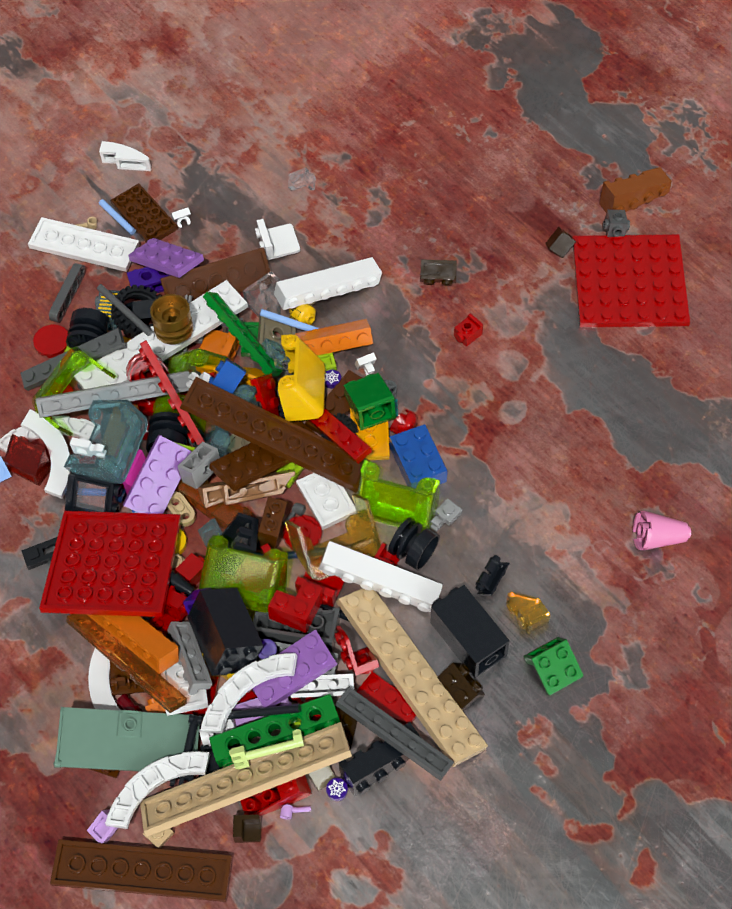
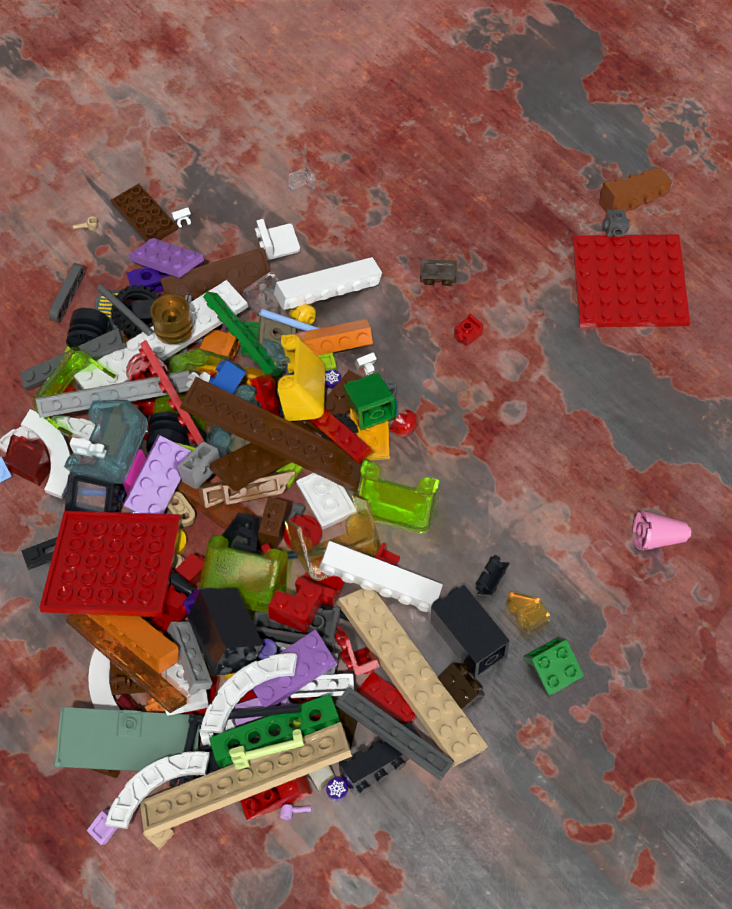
(50, 340): red tile -> none
(83, 244): white plate -> none
(117, 216): light blue bar -> none
(124, 157): white slope -> none
(141, 870): reddish brown plate -> none
(208, 530): clear light blue slope -> none
(246, 828): dark brown panel -> none
(412, 542): black wheel -> none
(417, 456): blue brick -> none
(445, 513): light grey plate -> none
(560, 242): dark brown panel -> none

